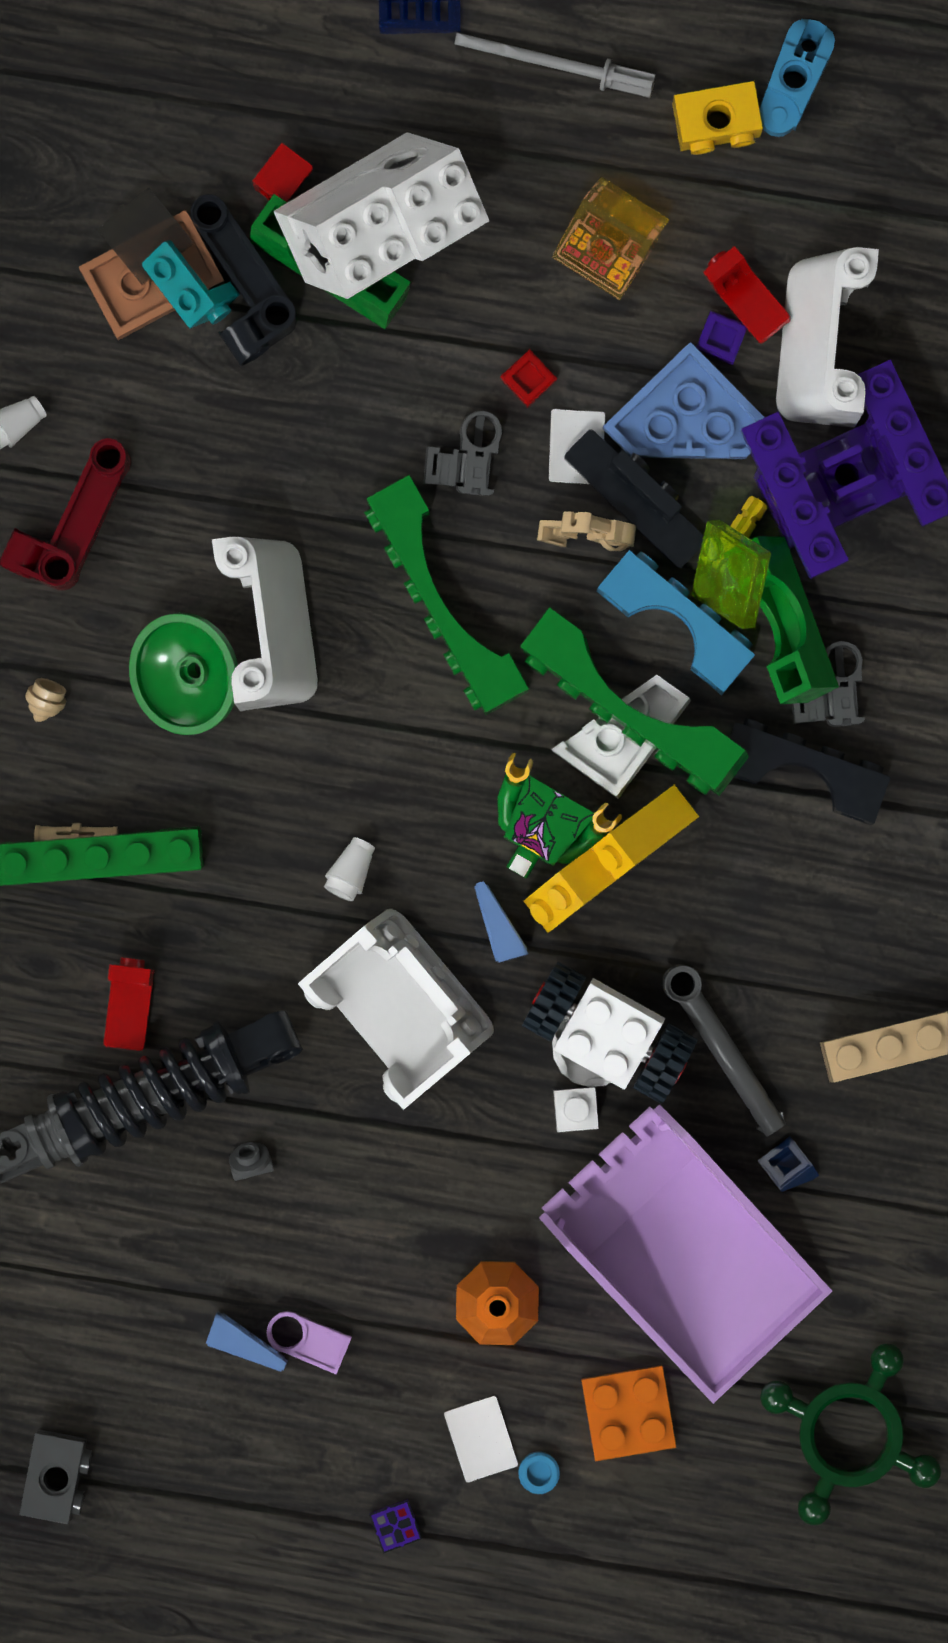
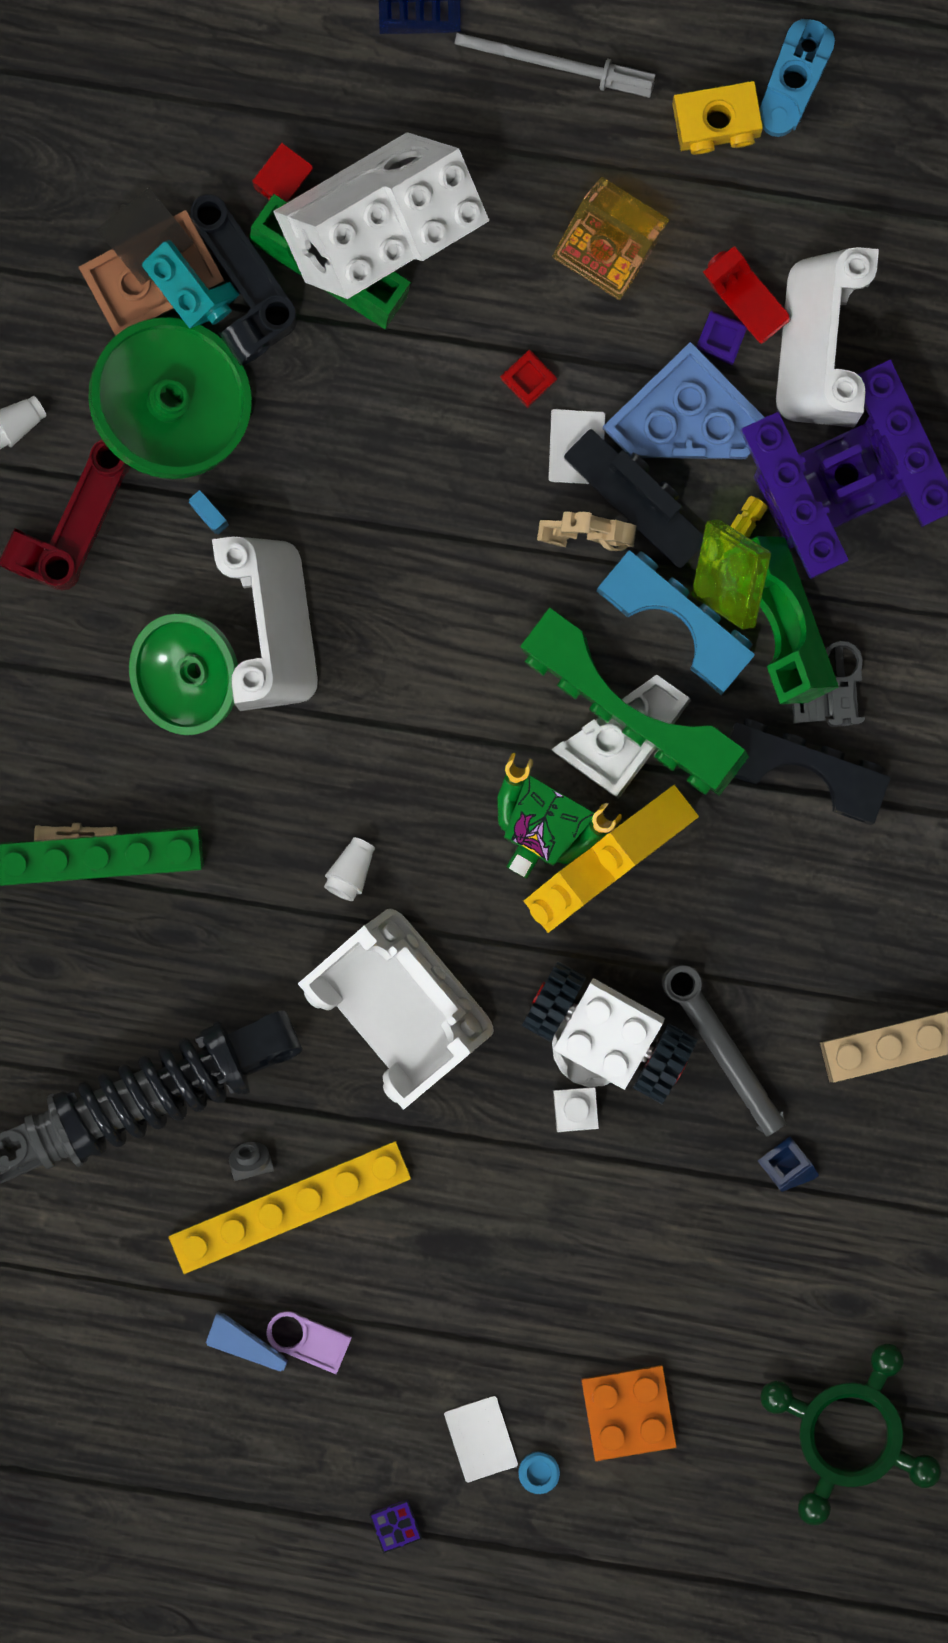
(39, 1496): dark grey brick -> none
(45, 699): tan plate -> none
(128, 1004): red bracket -> none
(169, 398): none -> green dish
(208, 512): none -> dark azure tile
(289, 1207): none -> yellow plate
(400, 515): green arch -> none
(468, 468): dark grey piece -> none
(497, 1282): orange cone -> none
(502, 935): medium blue slope -> none
(684, 1252): lavender windscreen -> none

